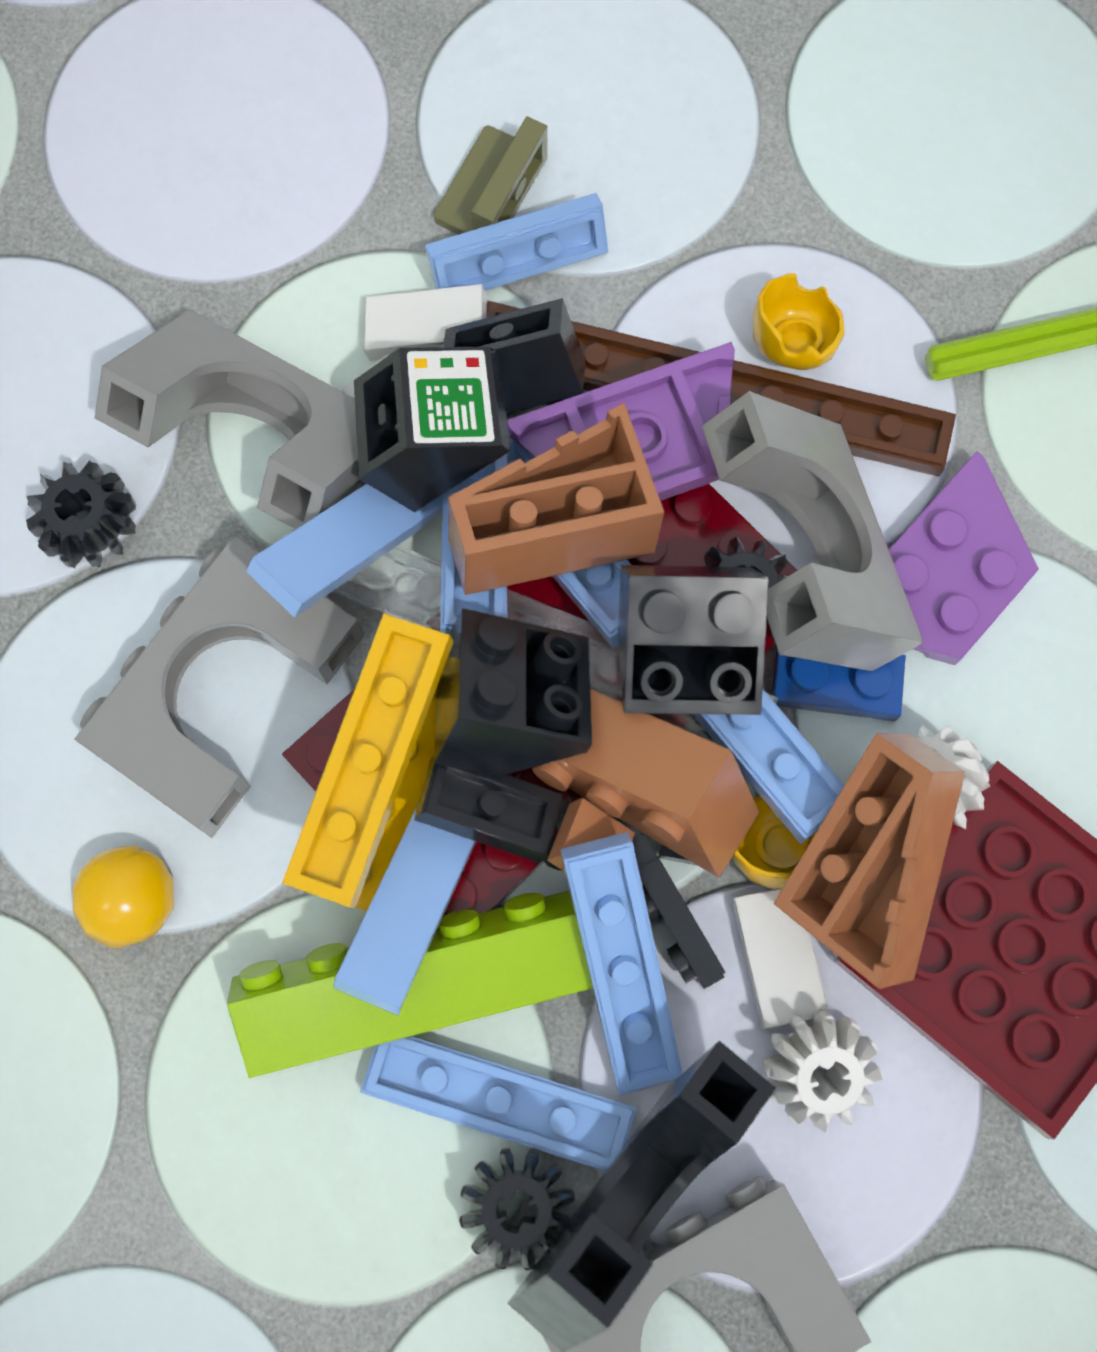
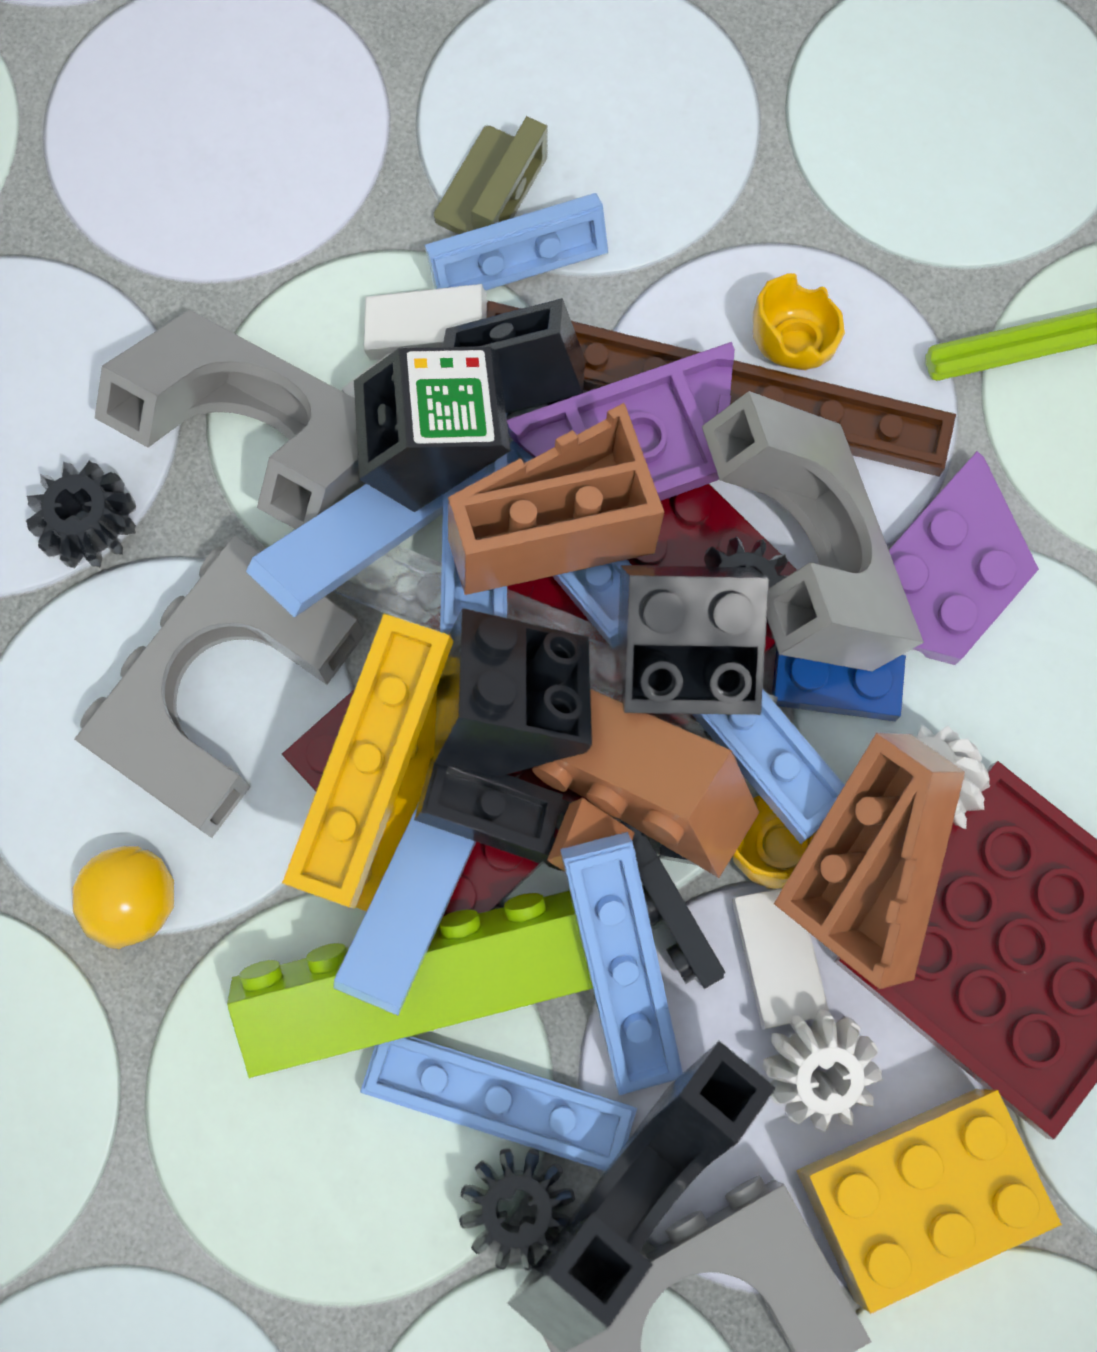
(928, 1198): none -> yellow brick

